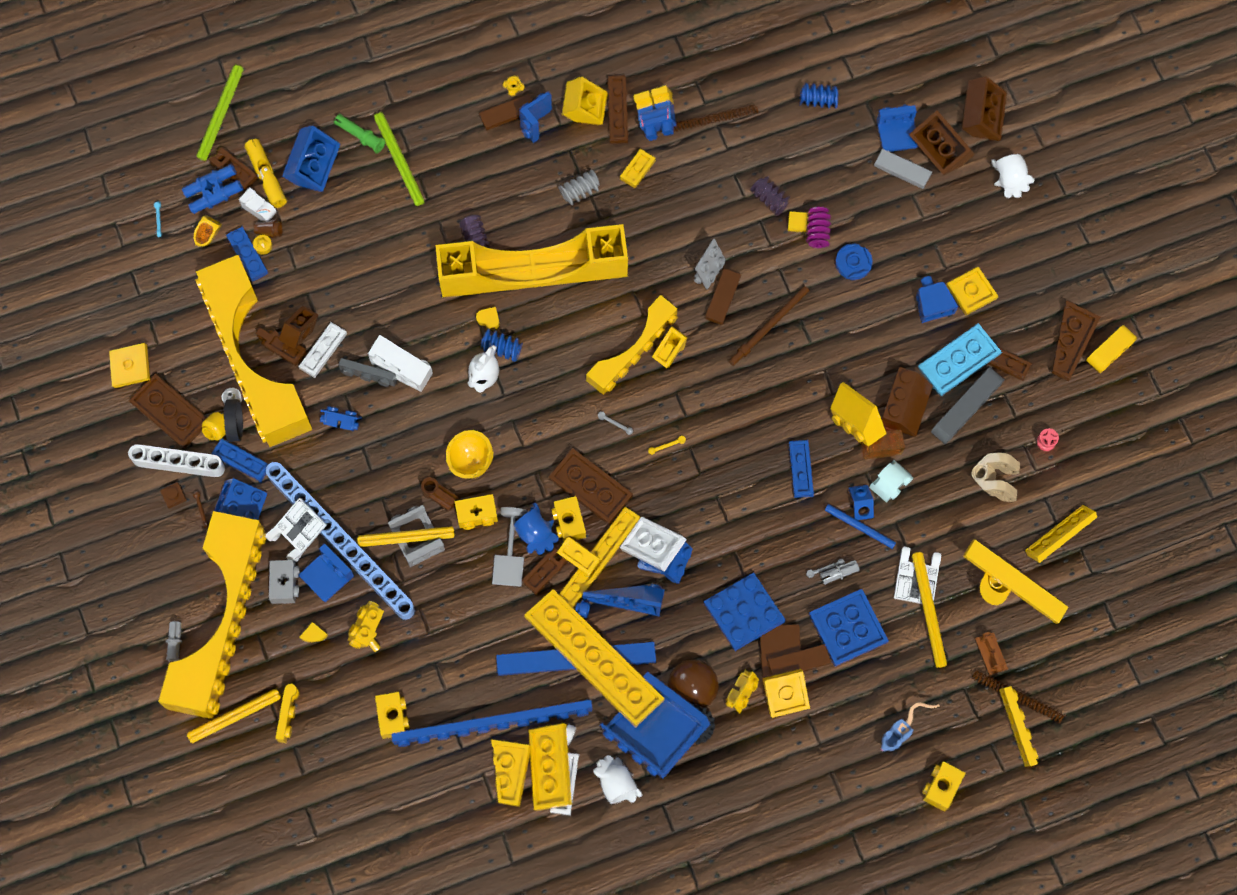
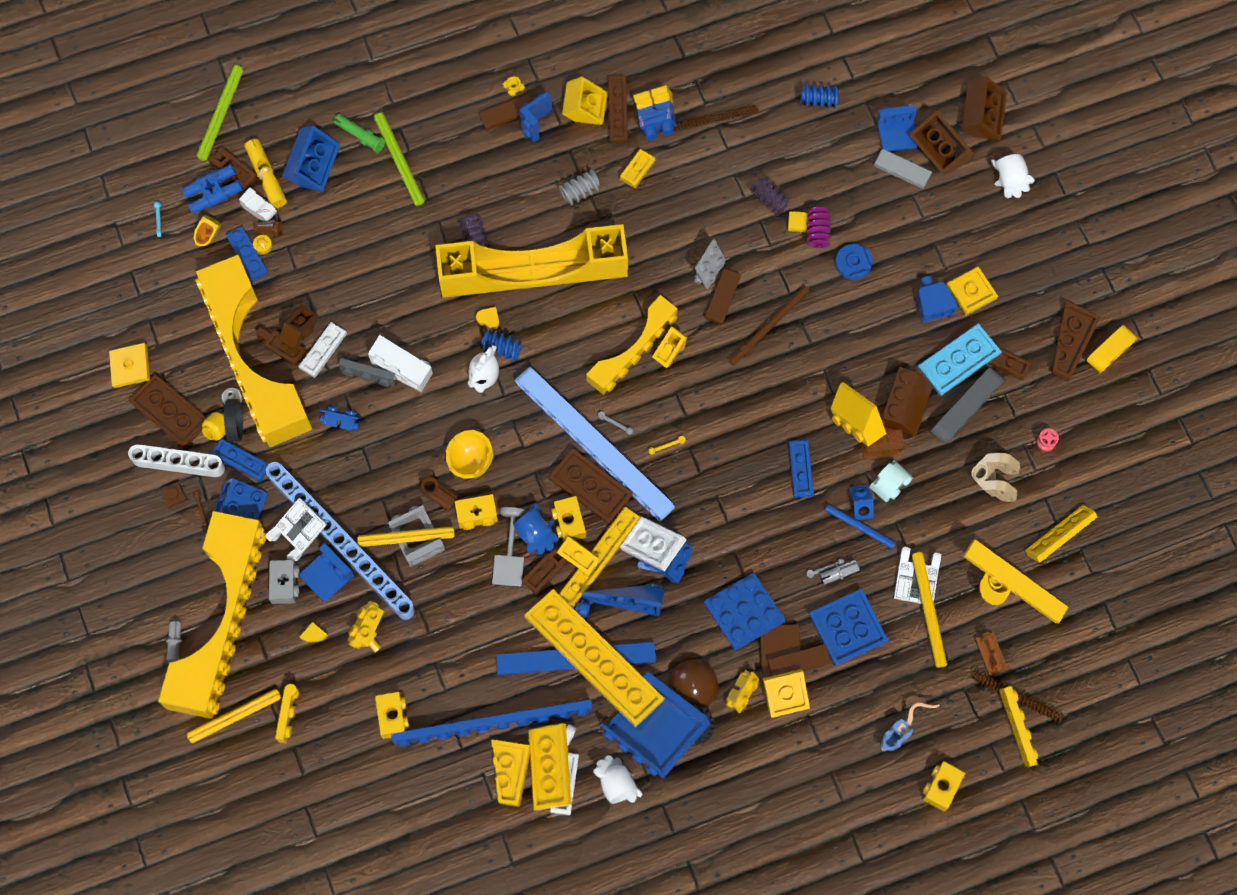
(594, 444): none -> light blue beam

